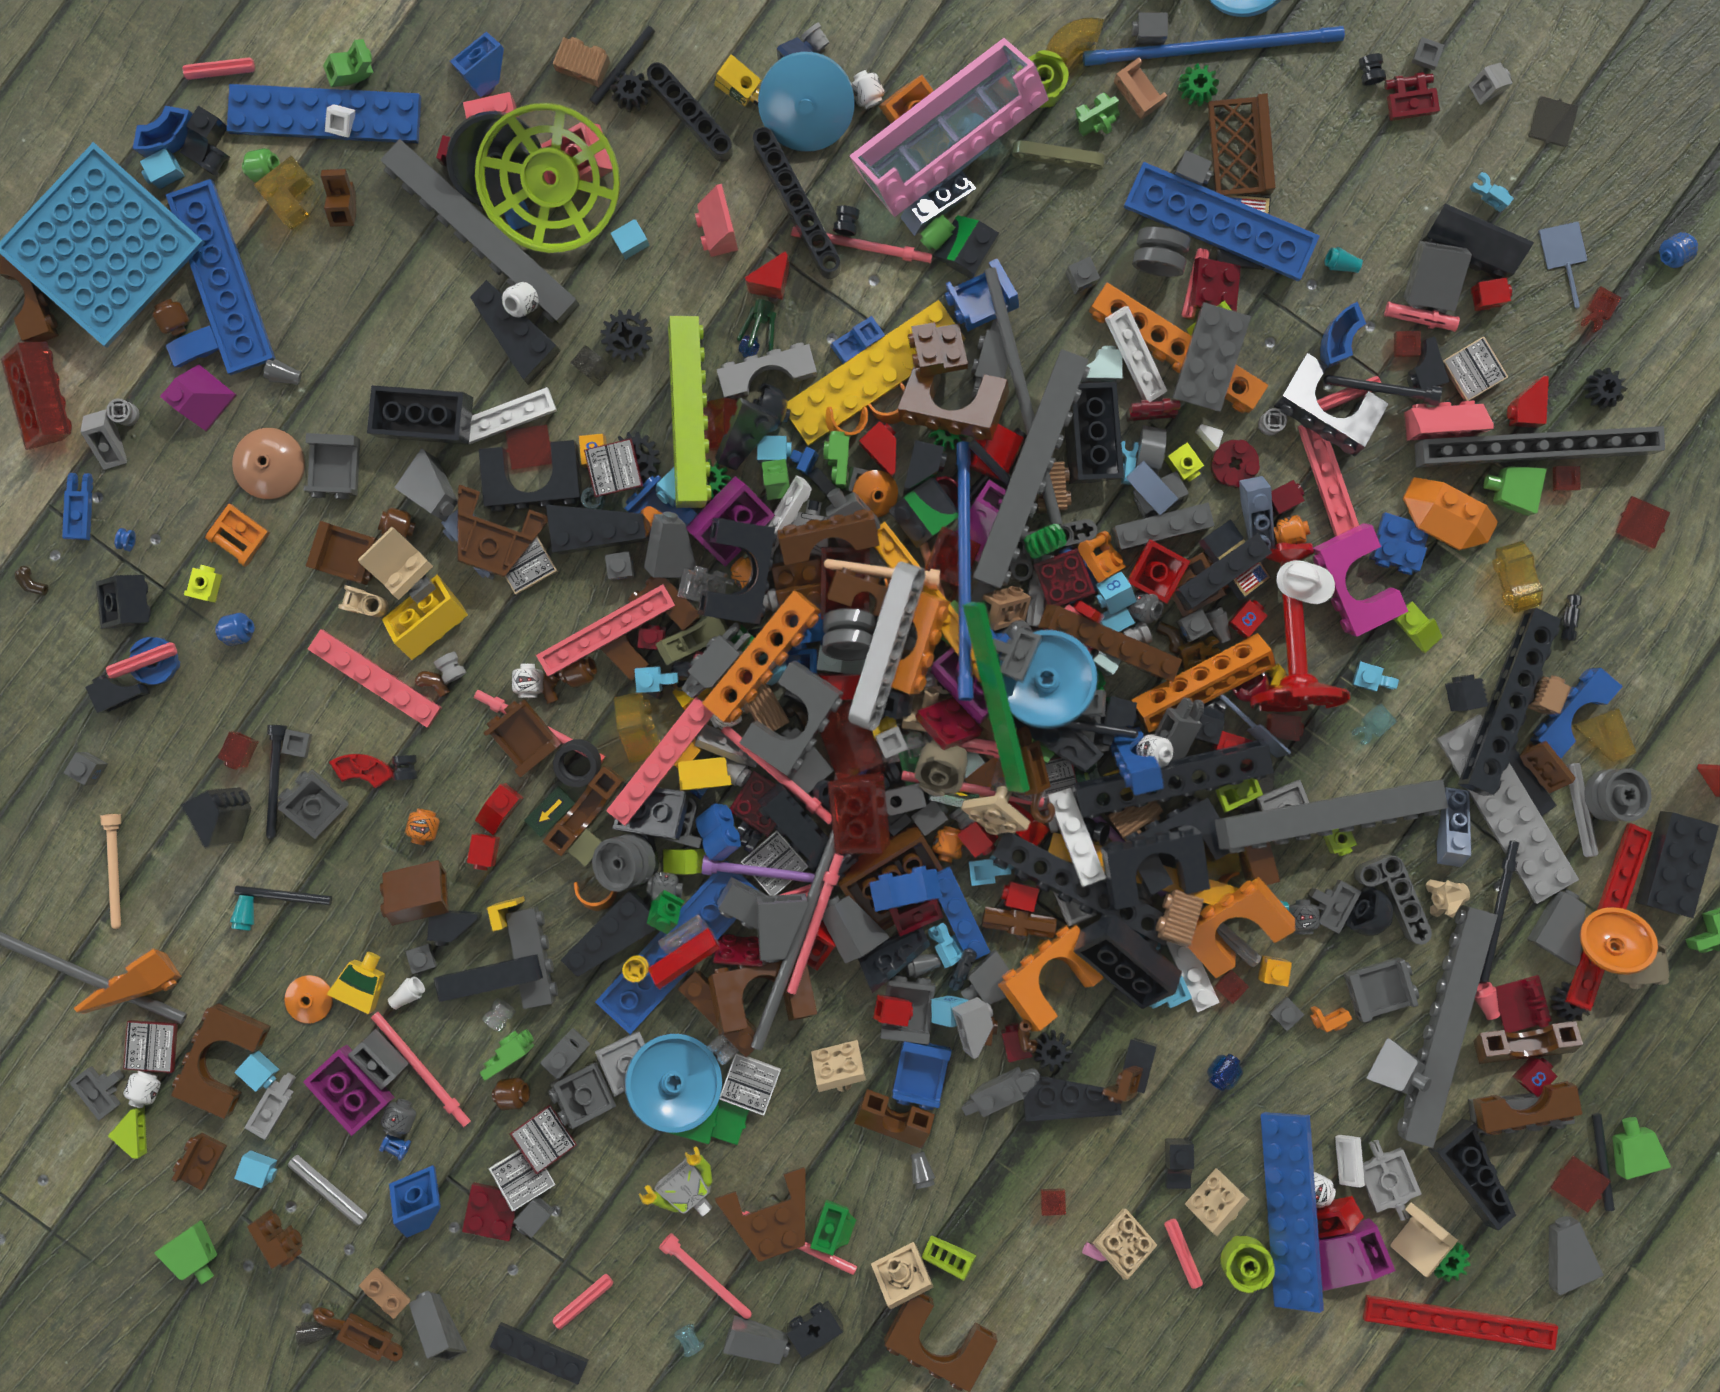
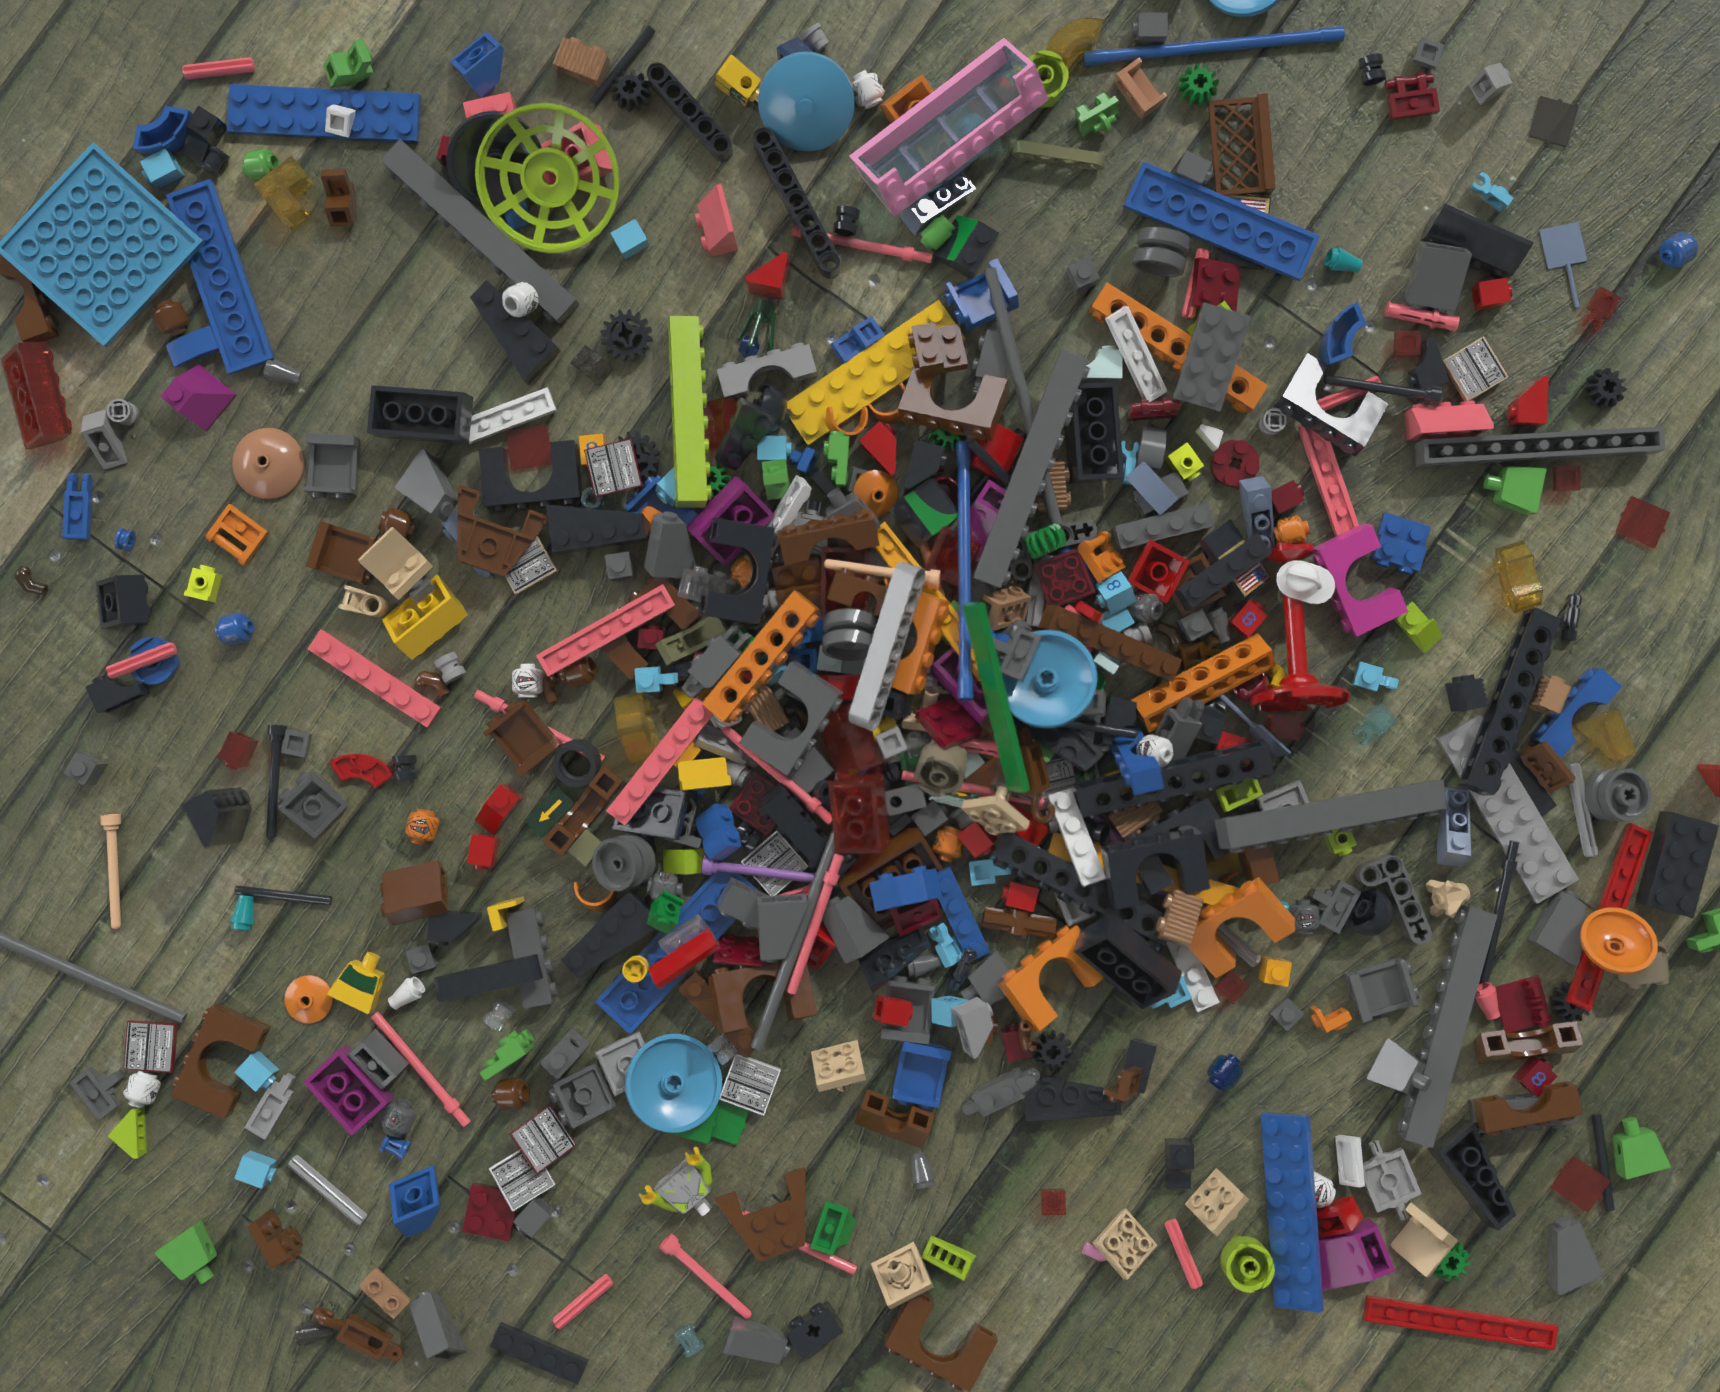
(144, 976): orange wedge -> none
(199, 1160): reddish brown bracket -> none
(1449, 514): orange wedge -> none

